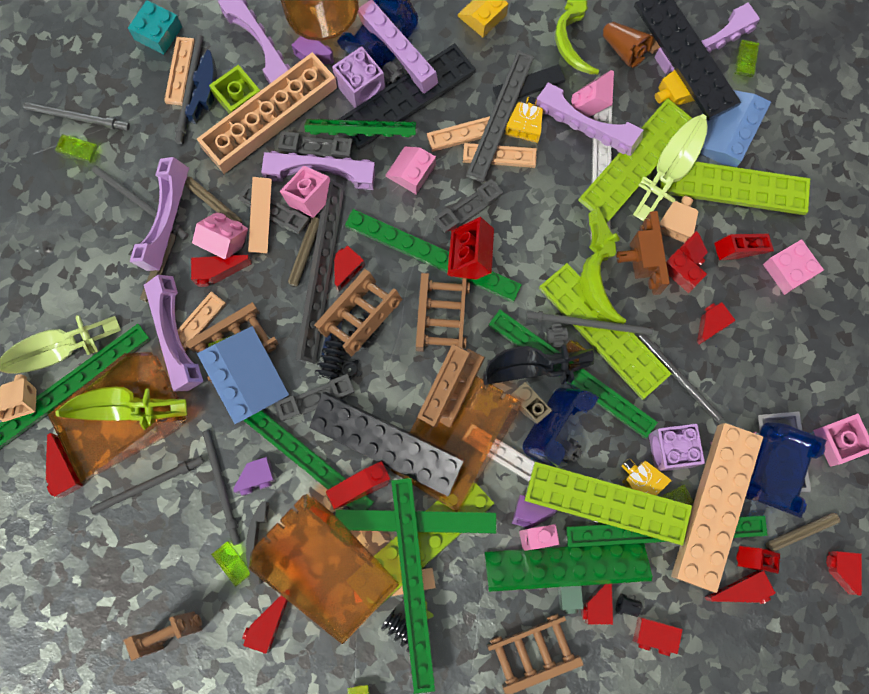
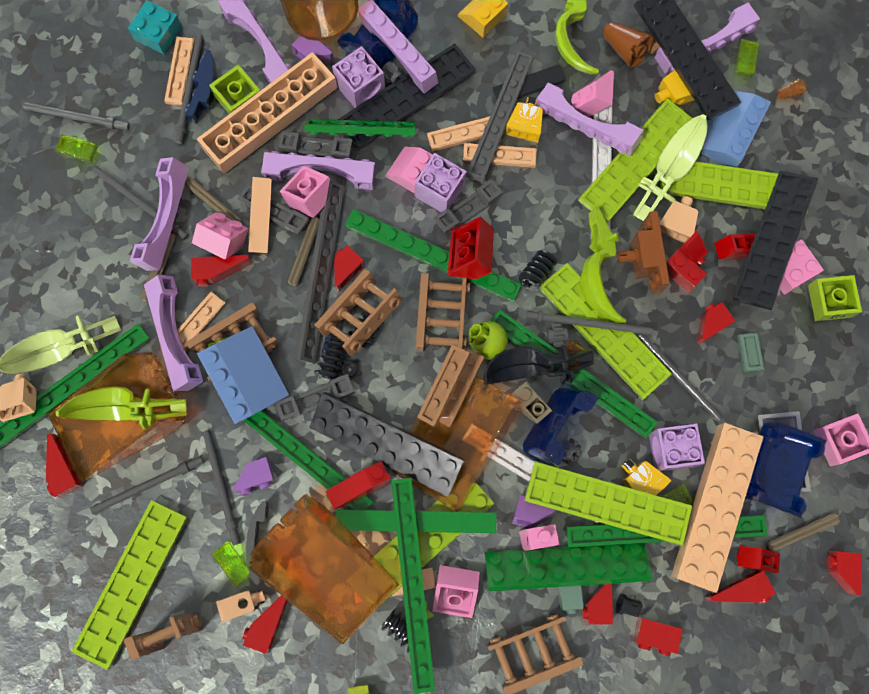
(129, 585): none -> lime plate
(230, 609): none -> light nougat torso
(440, 183): none -> lavender brick
(456, 591): none -> bright pink slope
(488, 339): none -> lime brick
(537, 270): none -> black piece
(750, 352): none -> sand green tile
(775, 240): none -> black plate
(792, 89): none -> clear orange cone
(834, 298): none -> lime brick

